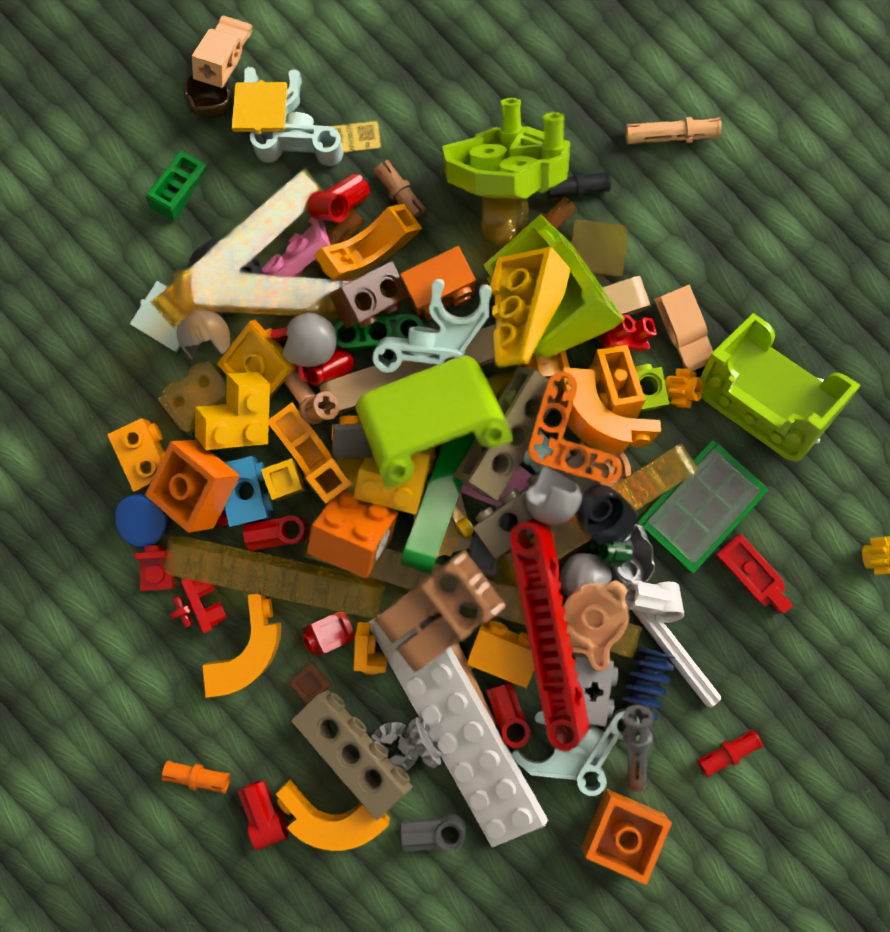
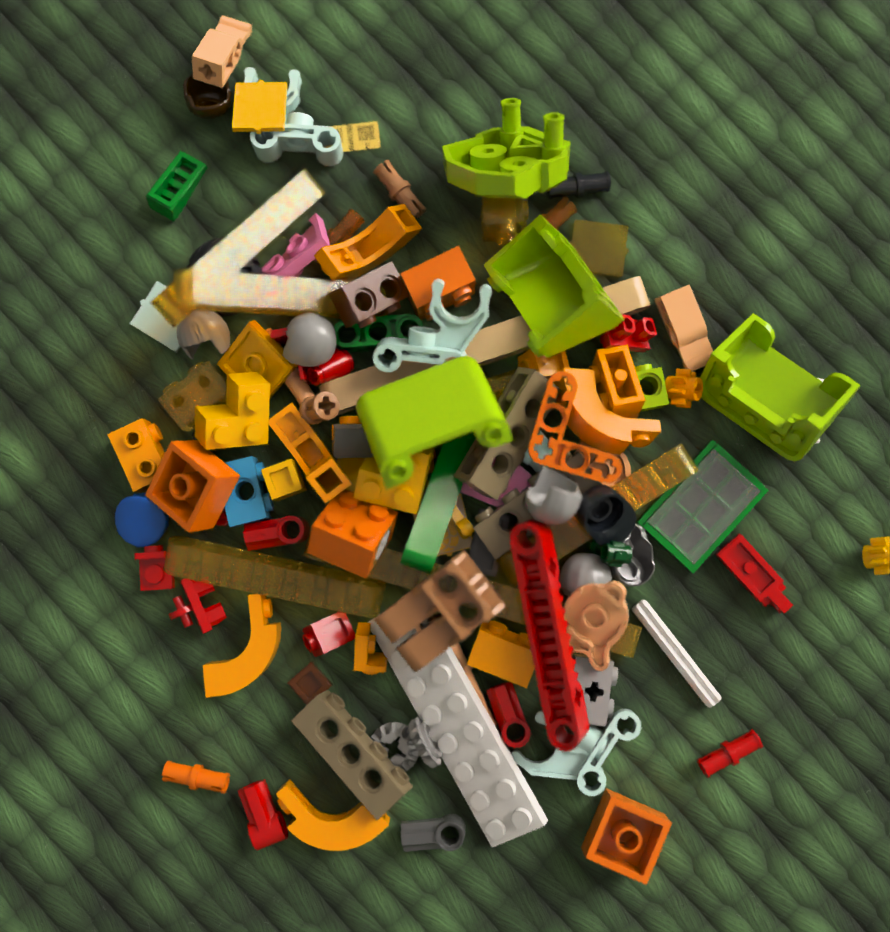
(339, 199): red piece -> none
(526, 297): yellow wedge -> none
(637, 773): dark grey pin -> none
(648, 679): dark blue piece -> none
(659, 599): white piece -> none
(670, 131): light nougat pin -> none

